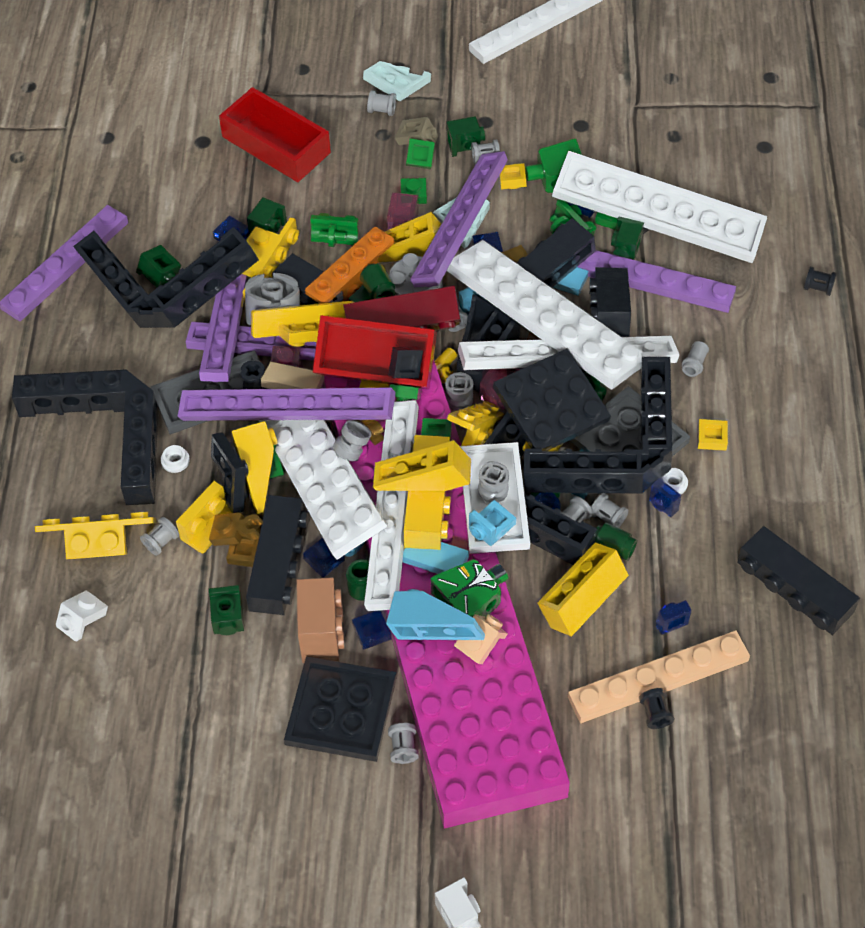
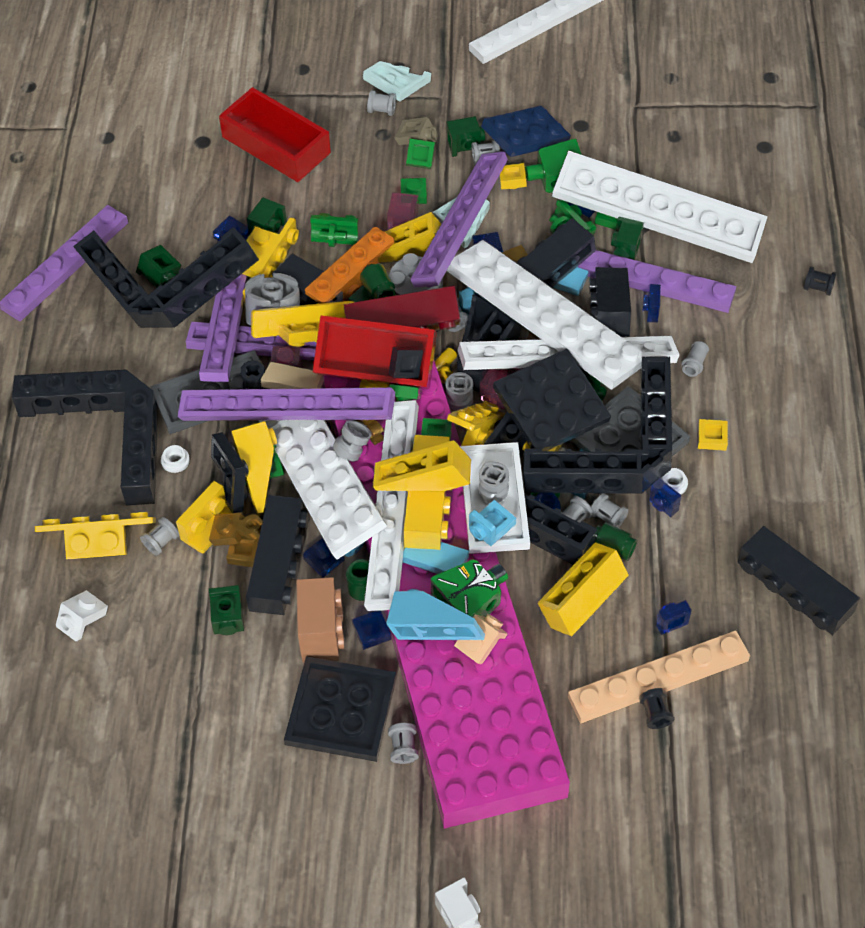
(525, 130): none -> dark blue plate
(651, 303): none -> clear blue plate

